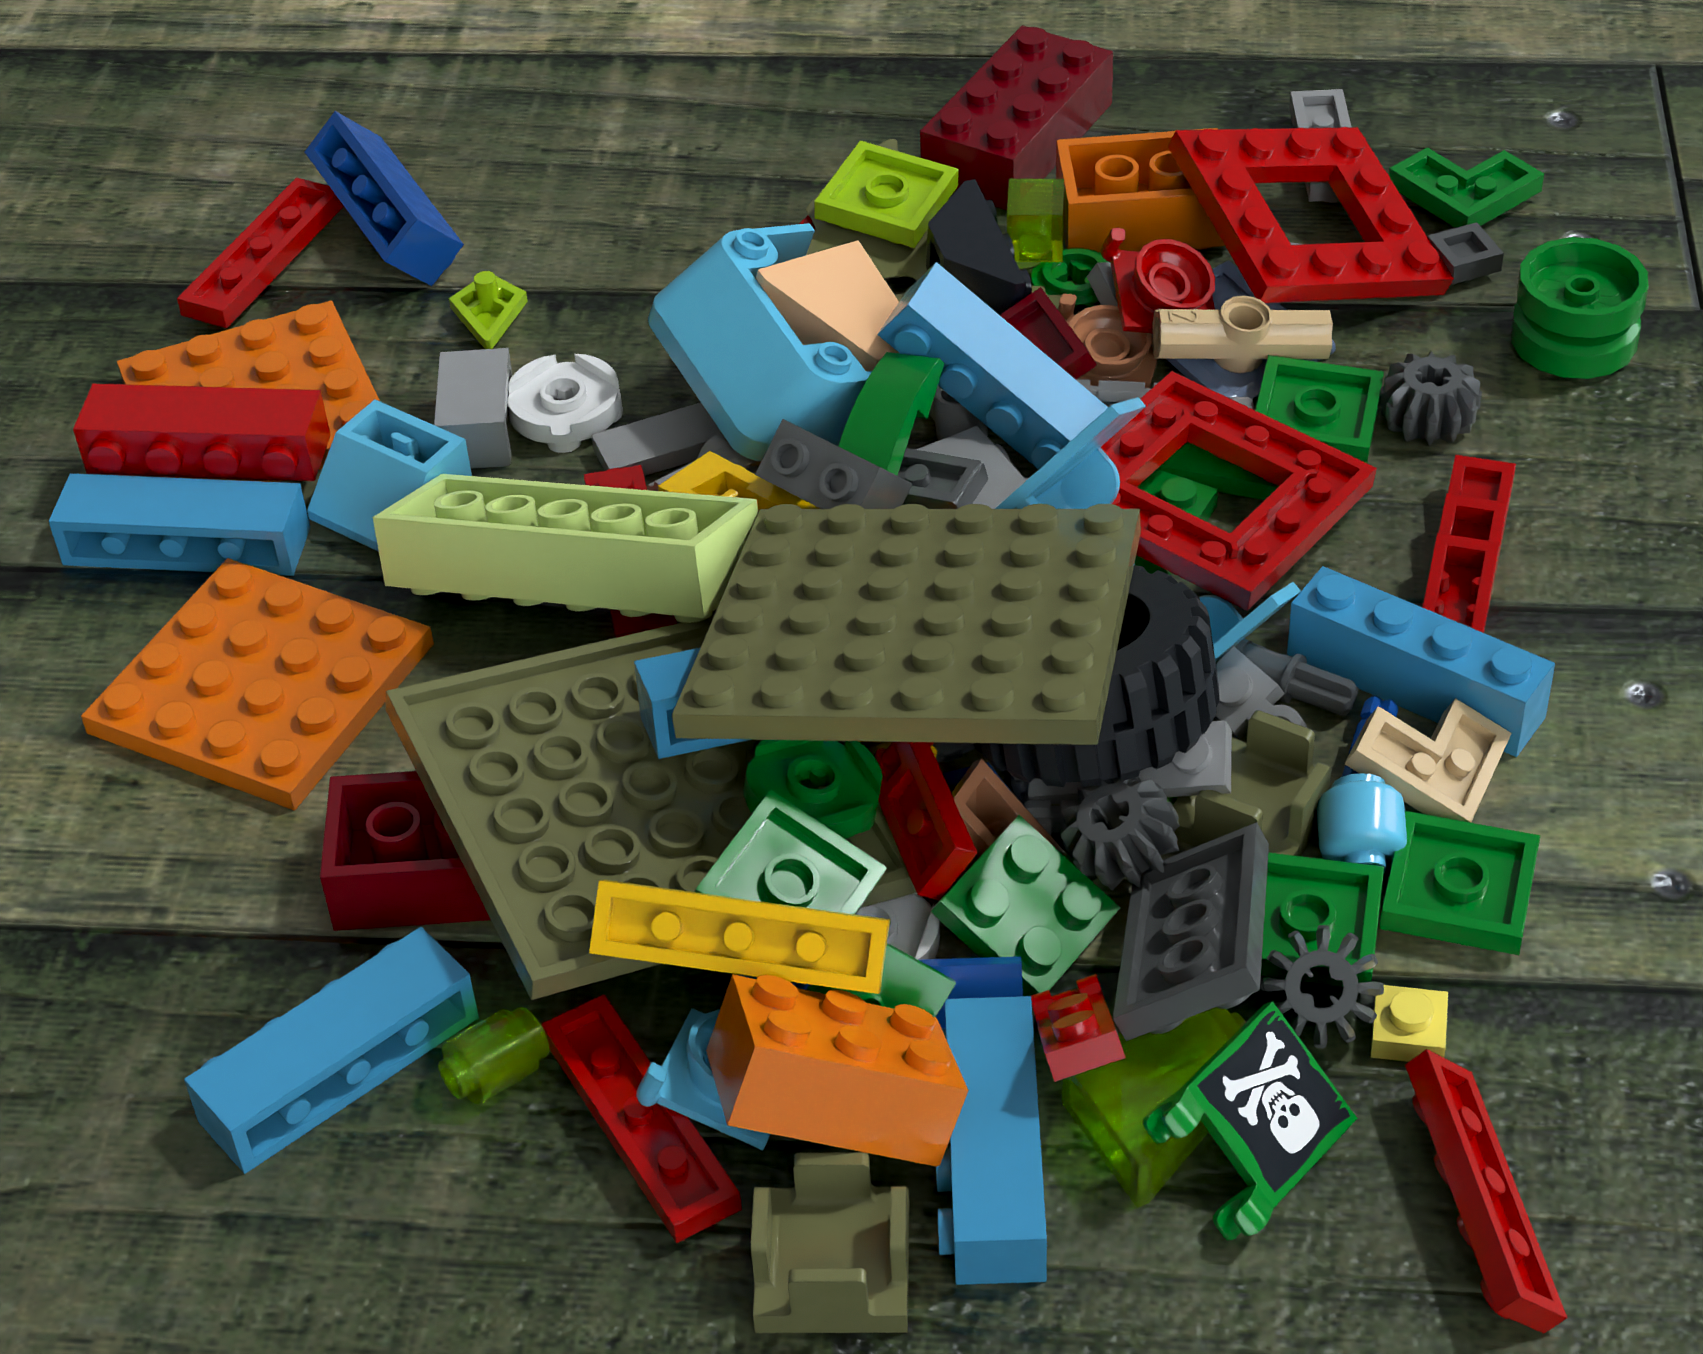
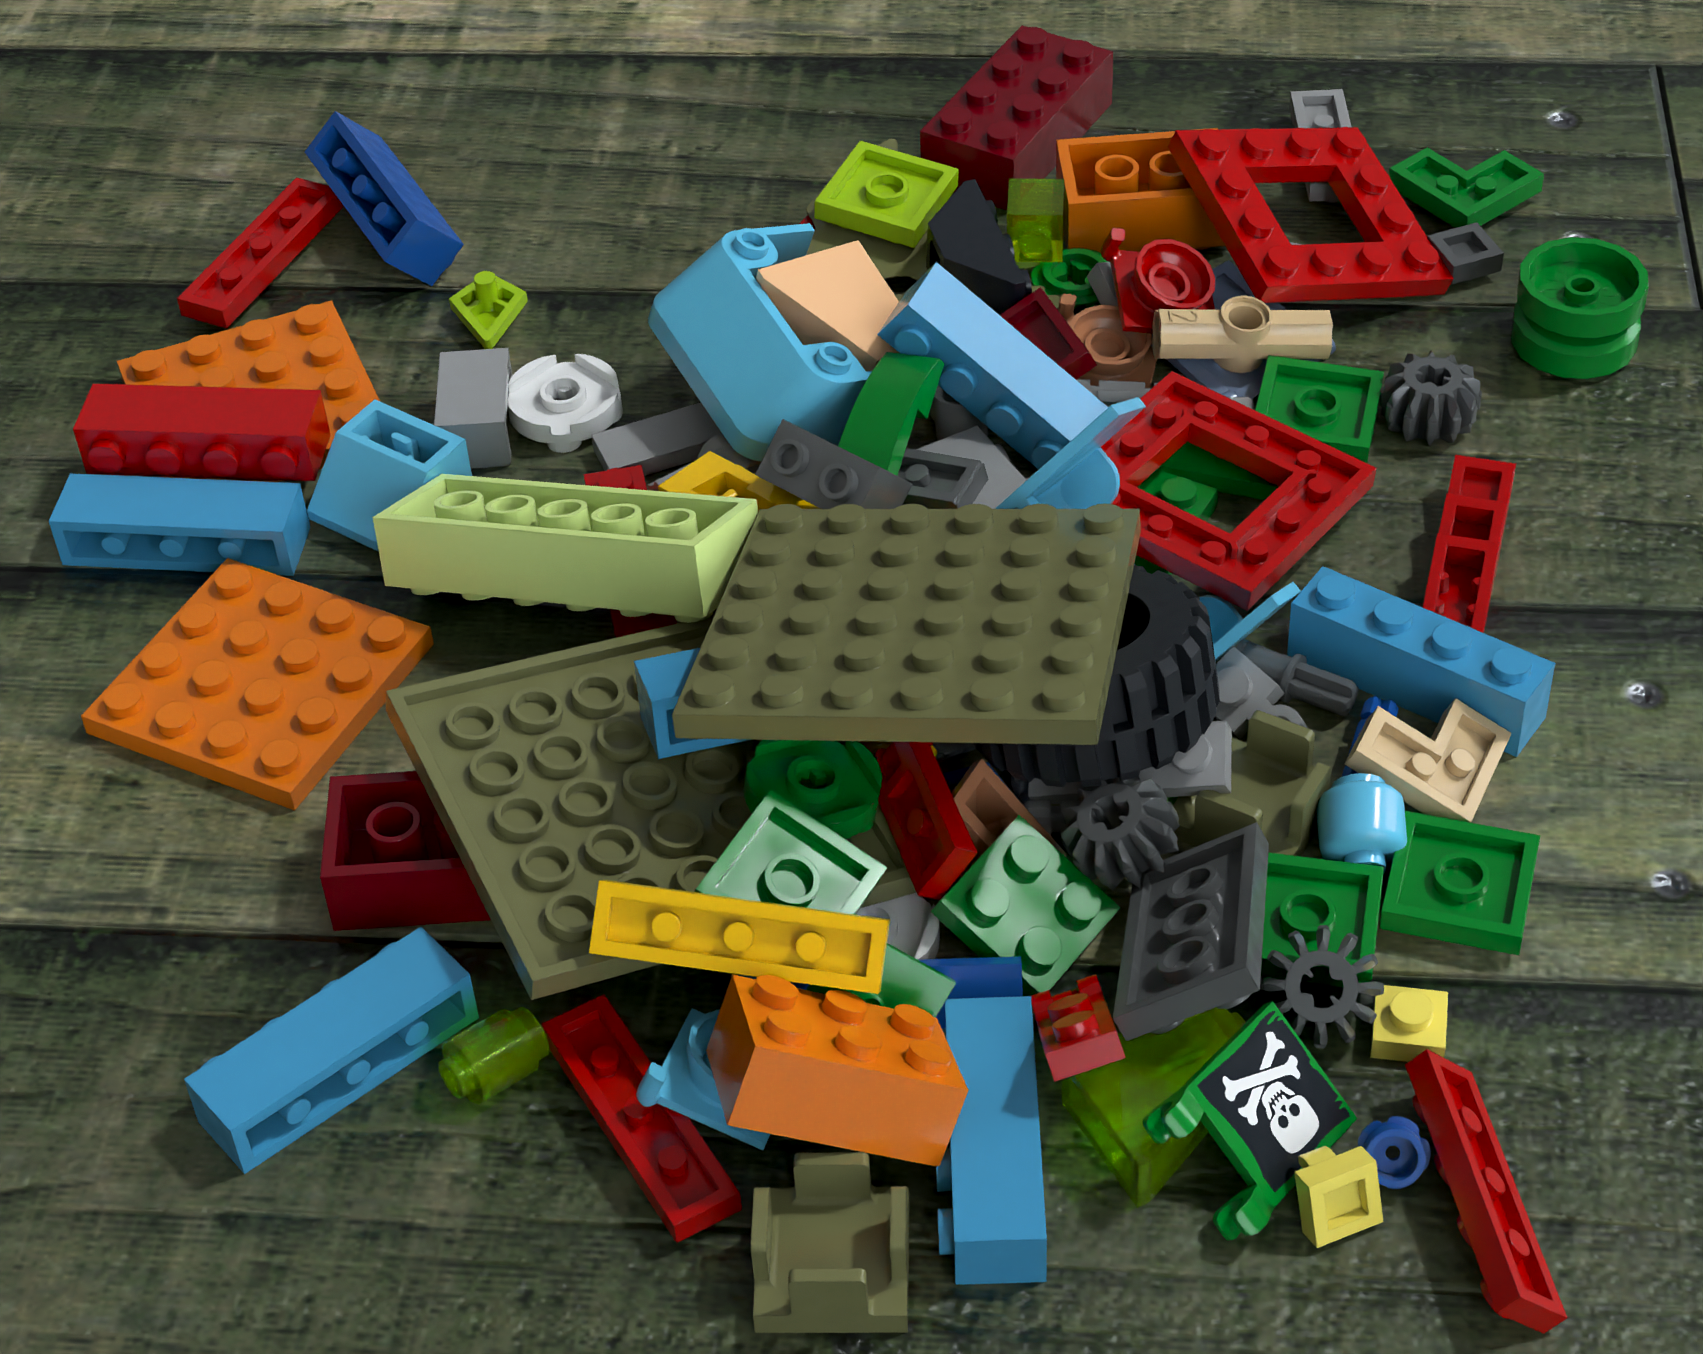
(1337, 1194): none -> light yellow tile
(1413, 1155): none -> blue plate

